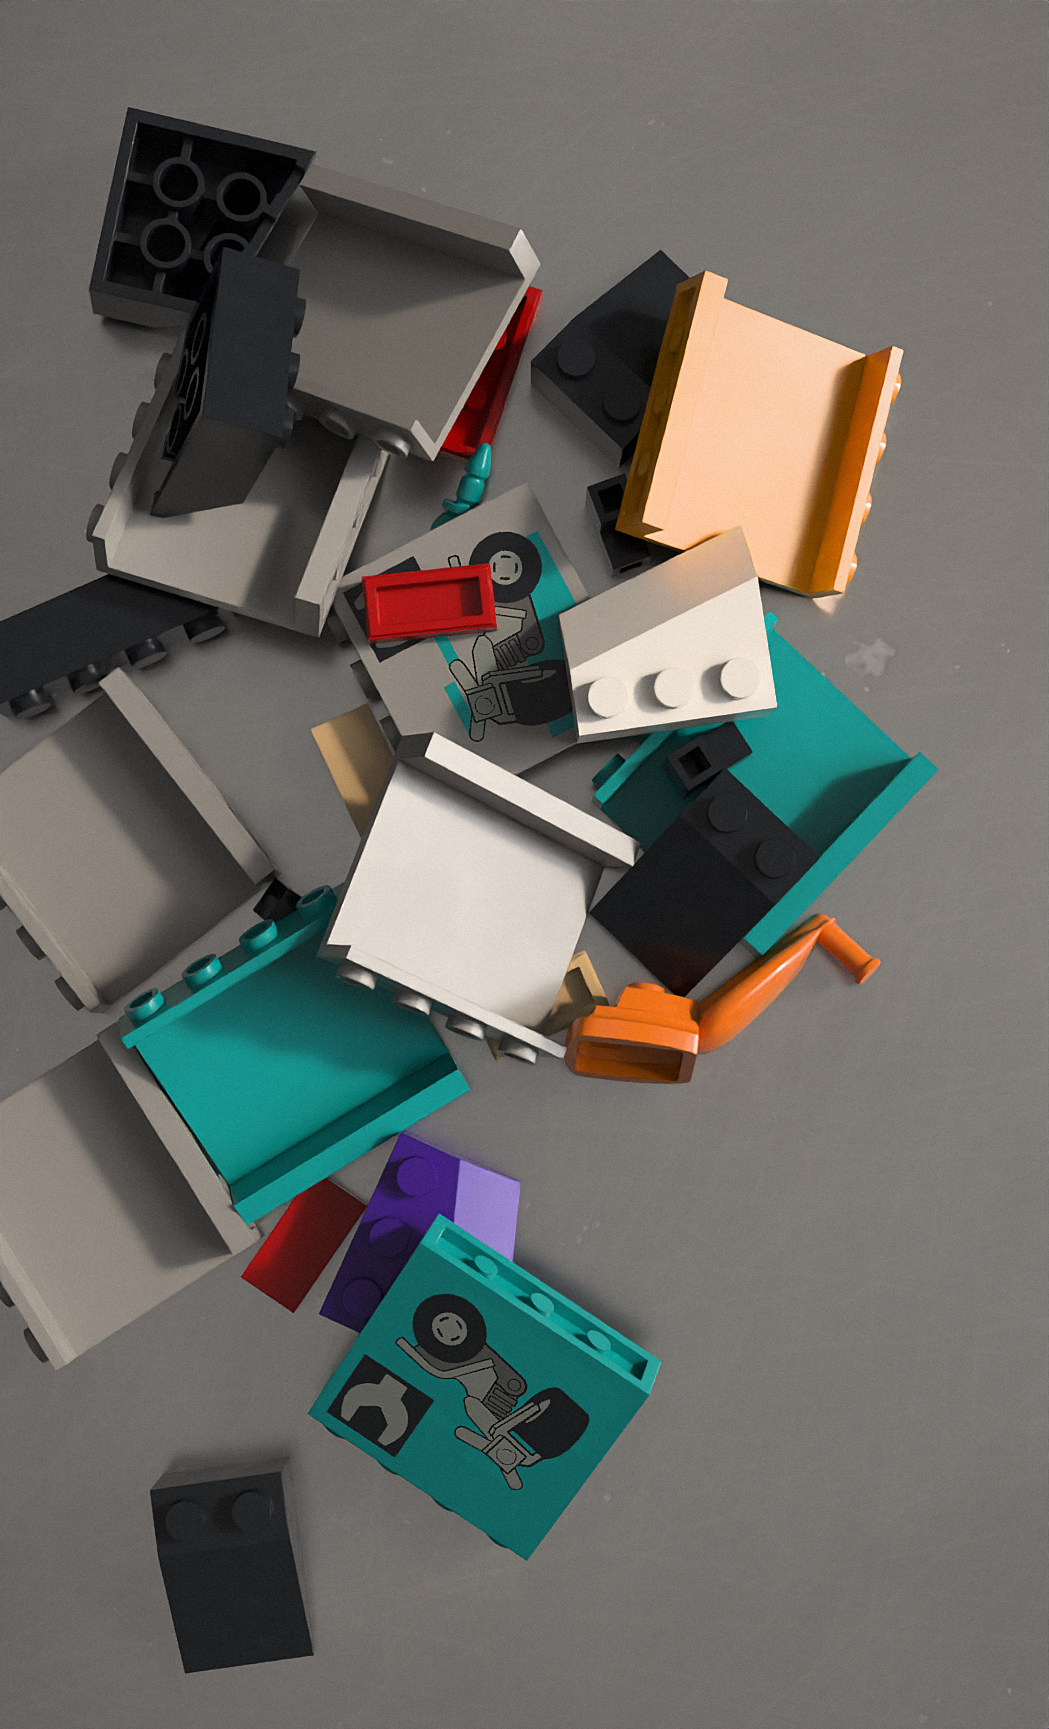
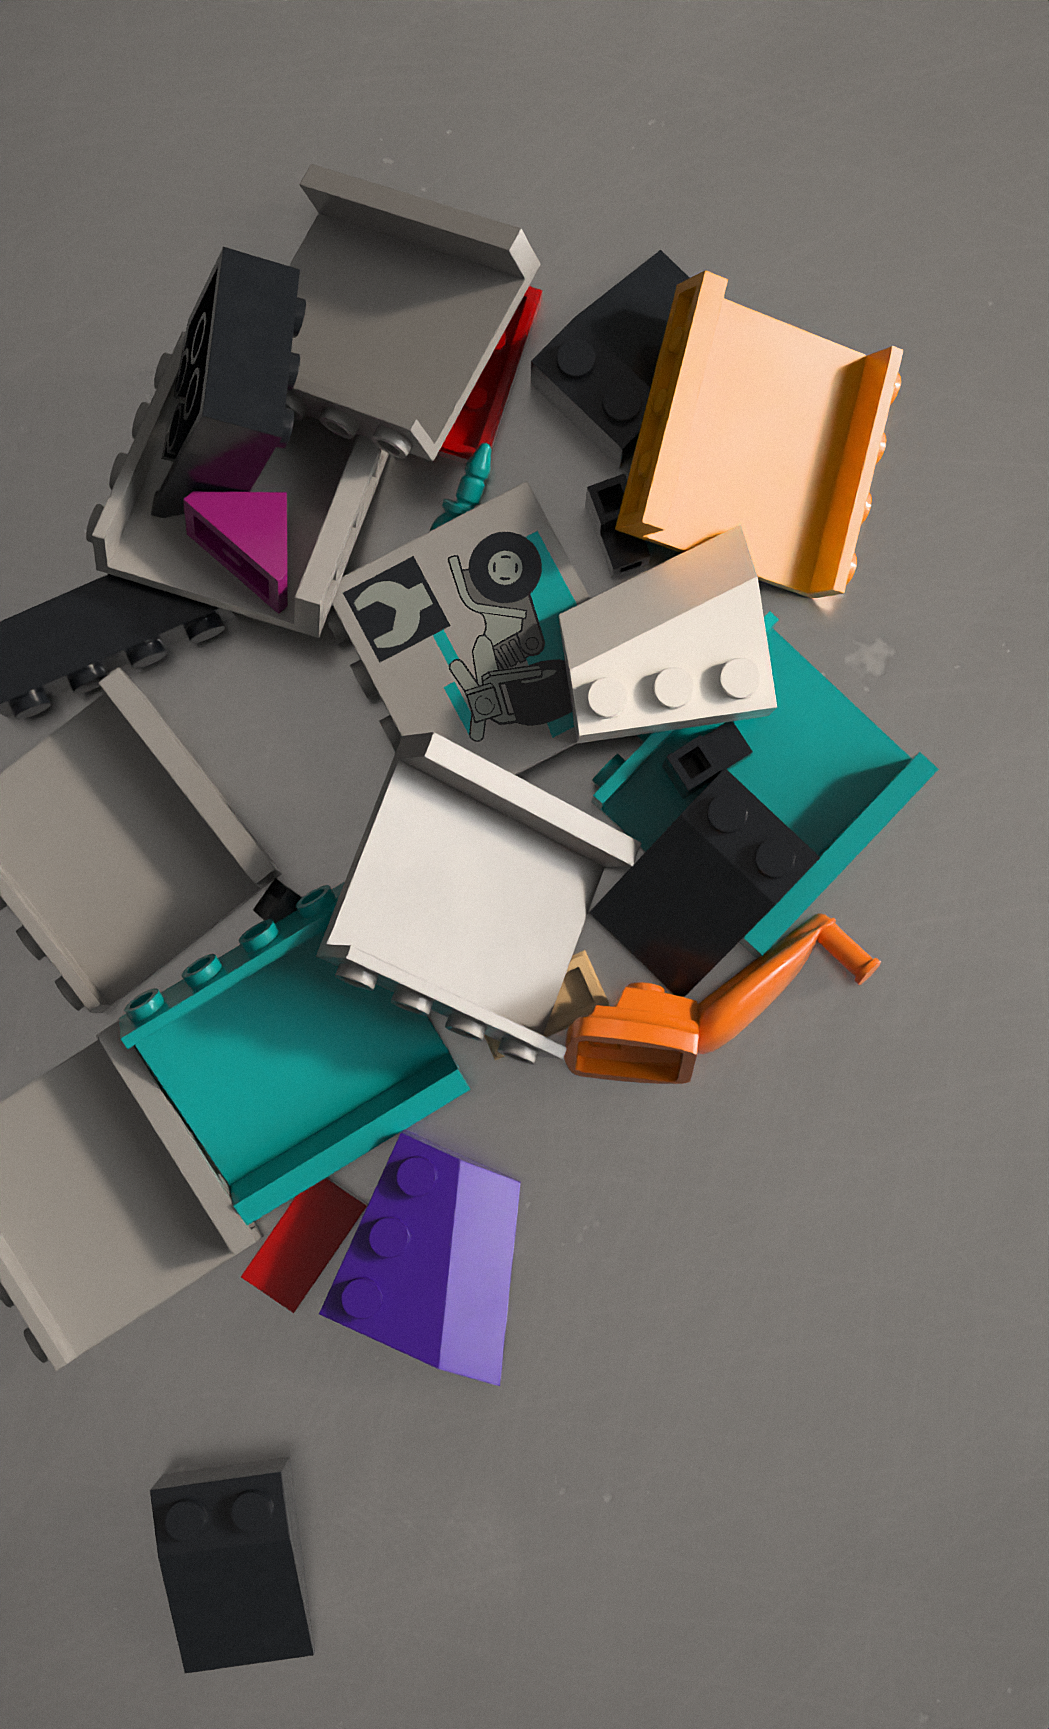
(175, 205): black wedge -> none
(246, 537): none -> magenta slope
(356, 760): tan tile -> none
(429, 603): red tile -> none
(485, 1388): panel -> none

